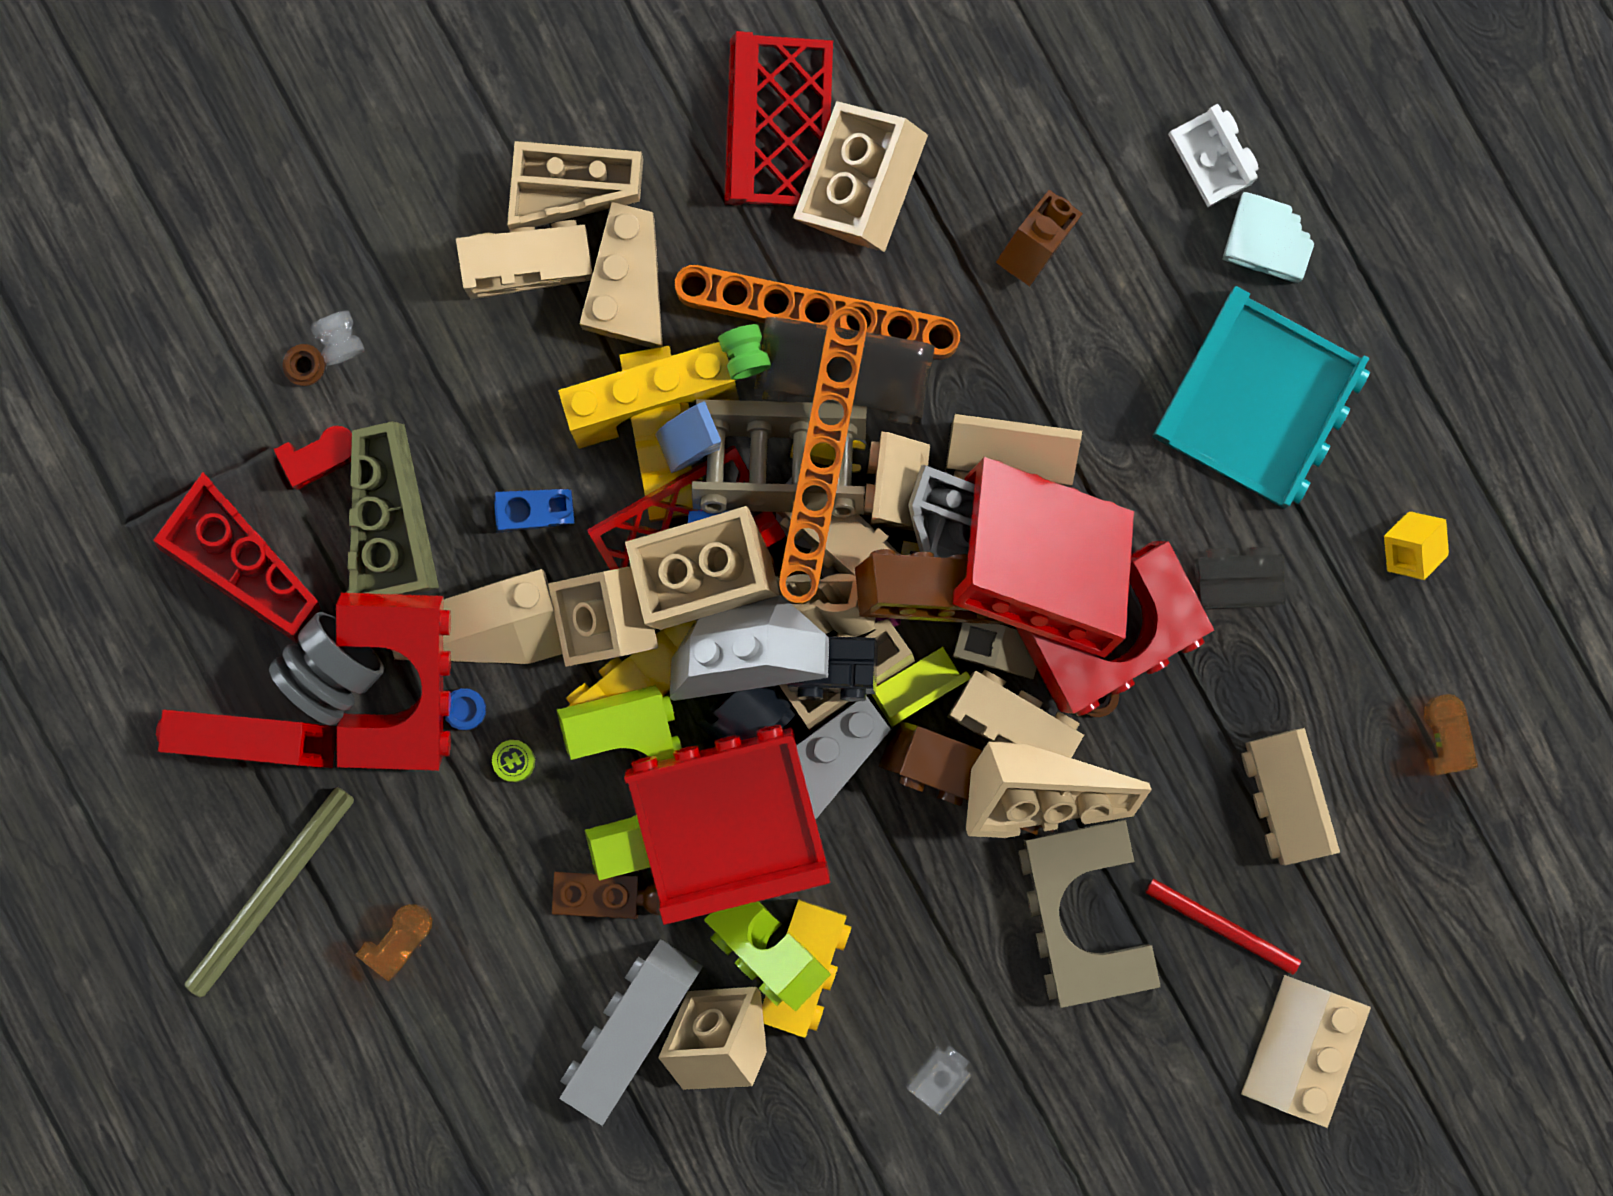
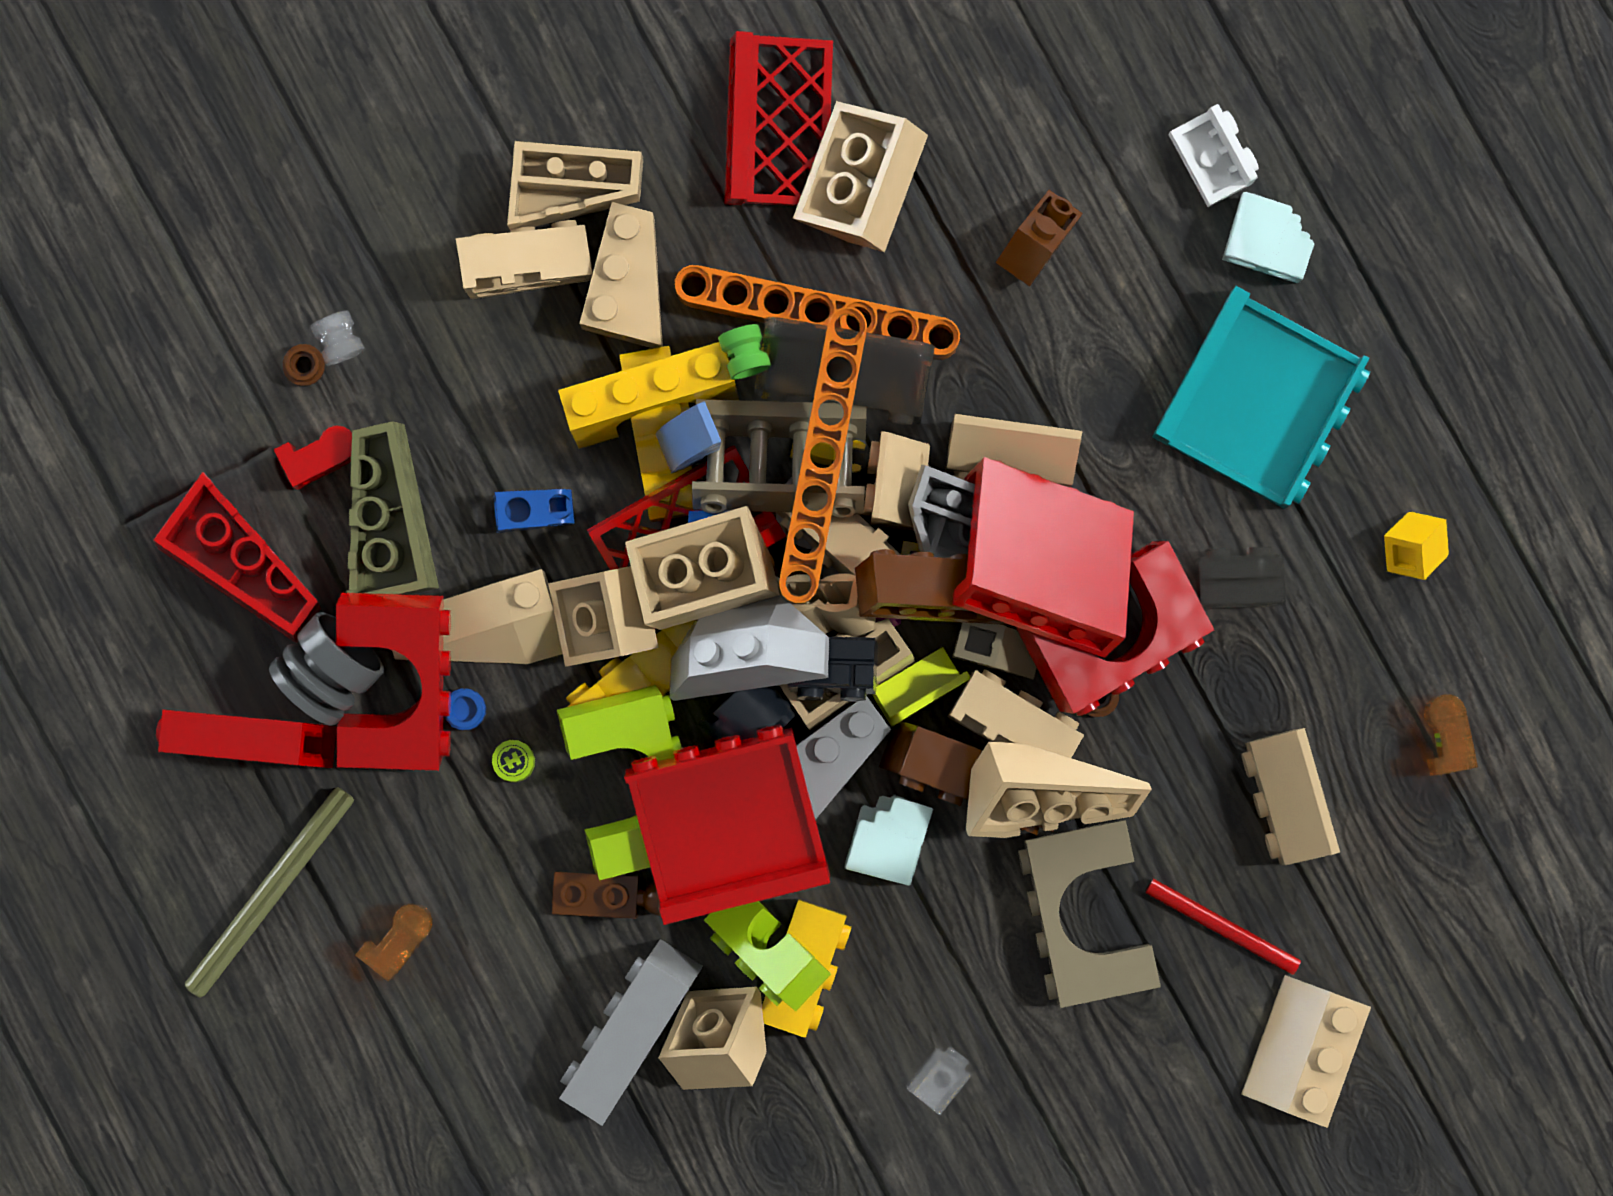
(889, 839): none -> light aqua piece

